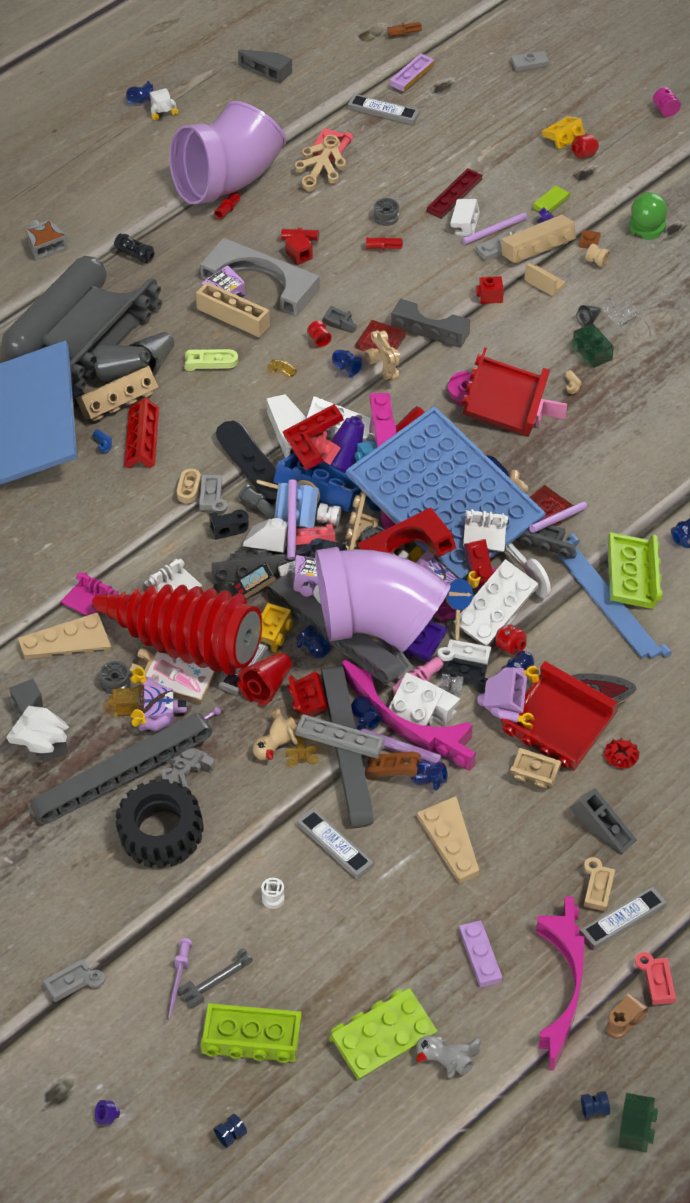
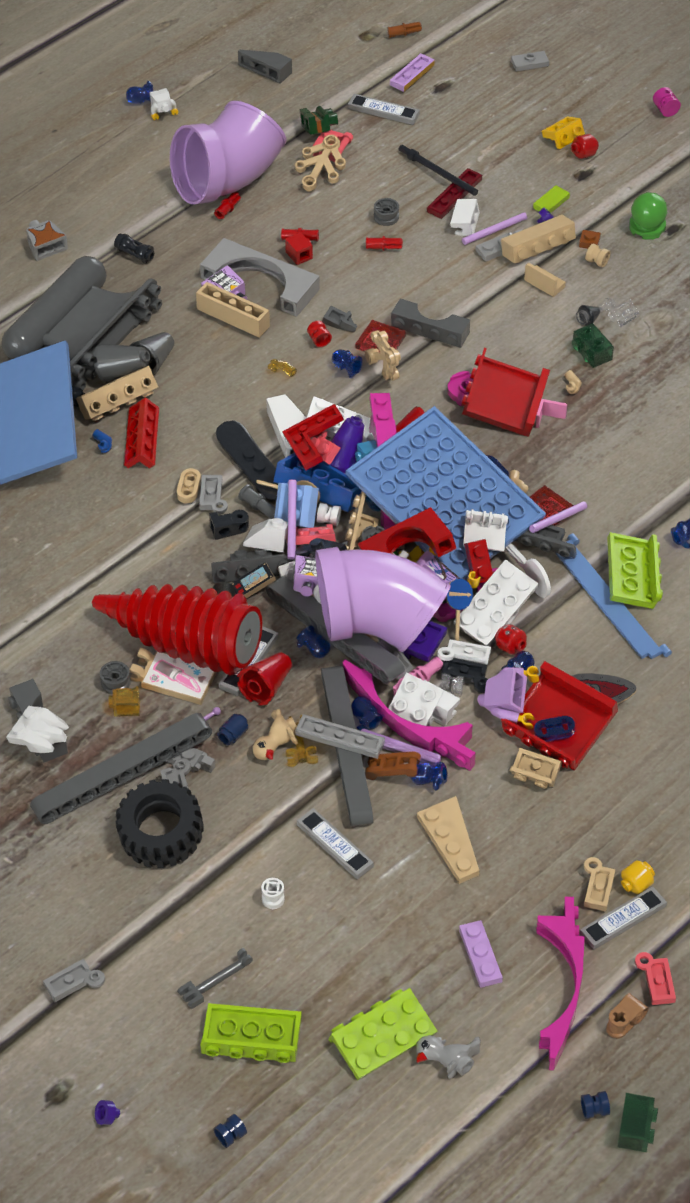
(73, 636): tan wing -> none
(82, 594): dark pink hinge -> none
(155, 704): torso -> none
(173, 575): white hinge -> none
(180, 962): lavender sword -> none
(210, 359): yellowish green plate -> none
(232, 729): none -> dark blue brick
(275, 624): yellow bracket -> none
(308, 694): red bracket -> none
(319, 120): none -> dark green hips
(415, 156): none -> black bar
(490, 290): red brick -> none
(555, 728): none -> clear blue beam
(603, 821): dark grey slope -> none
(620, 760): red gear -> none
(637, 877): none -> yellow head

